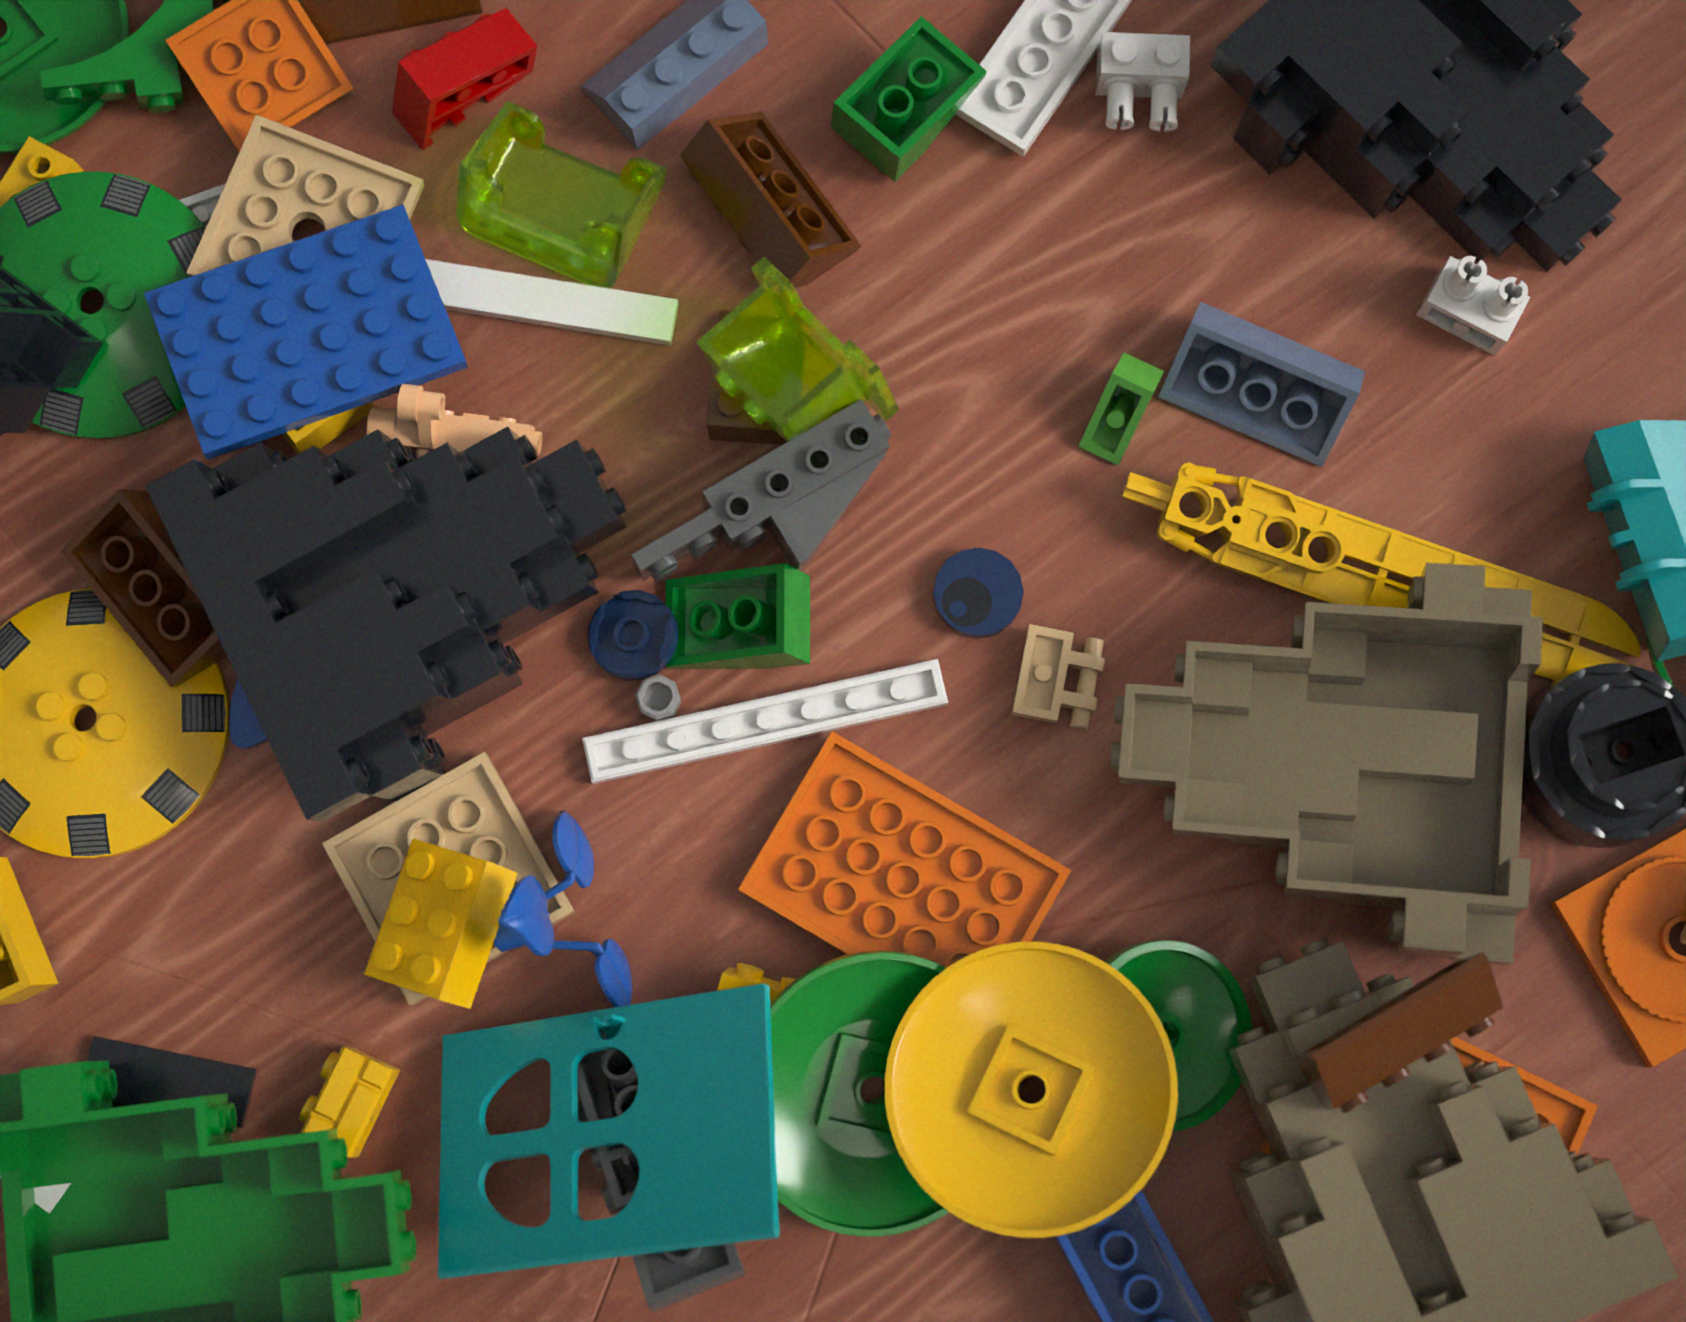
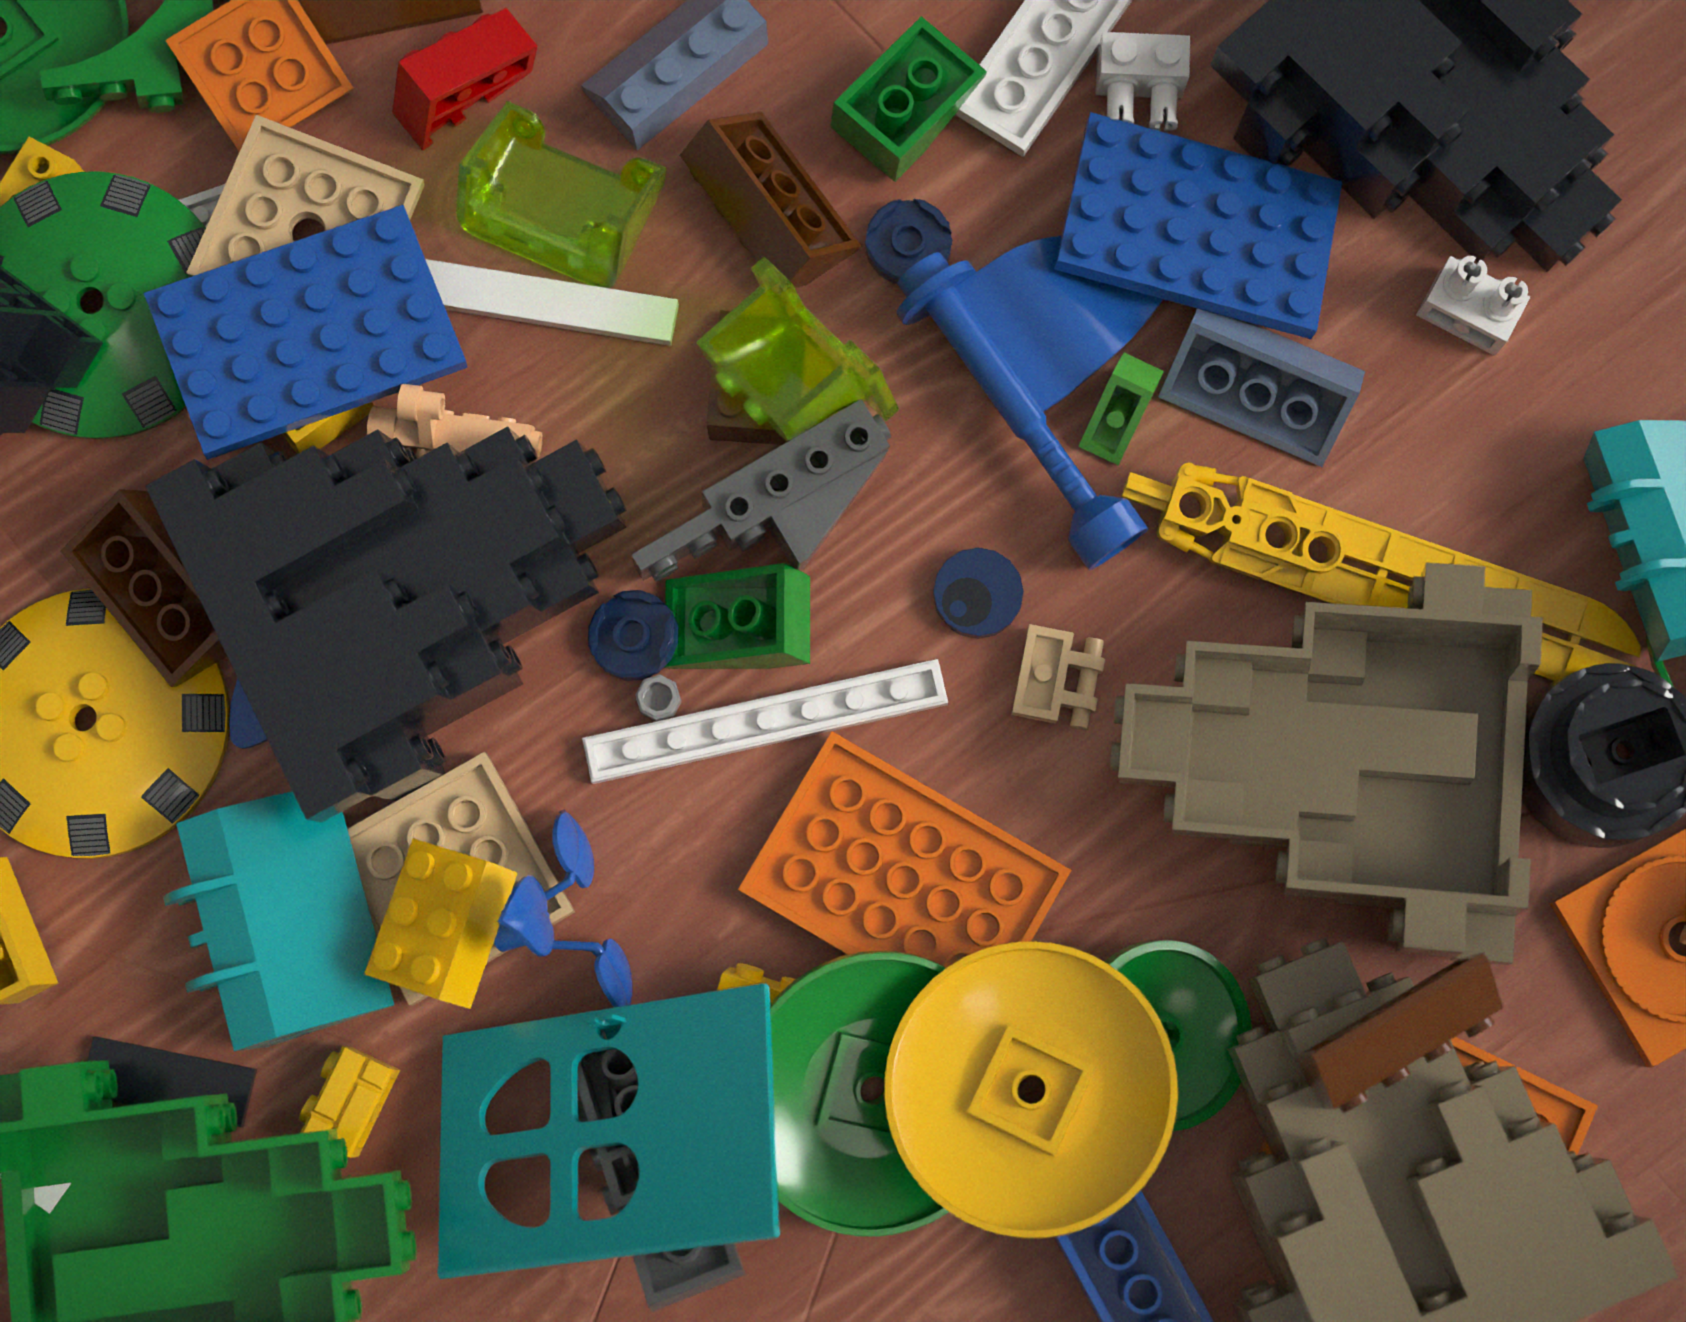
(279, 920): none -> teal piece
(905, 234): none -> dark blue tile
(1030, 344): none -> blue flag
(1199, 226): none -> blue plate

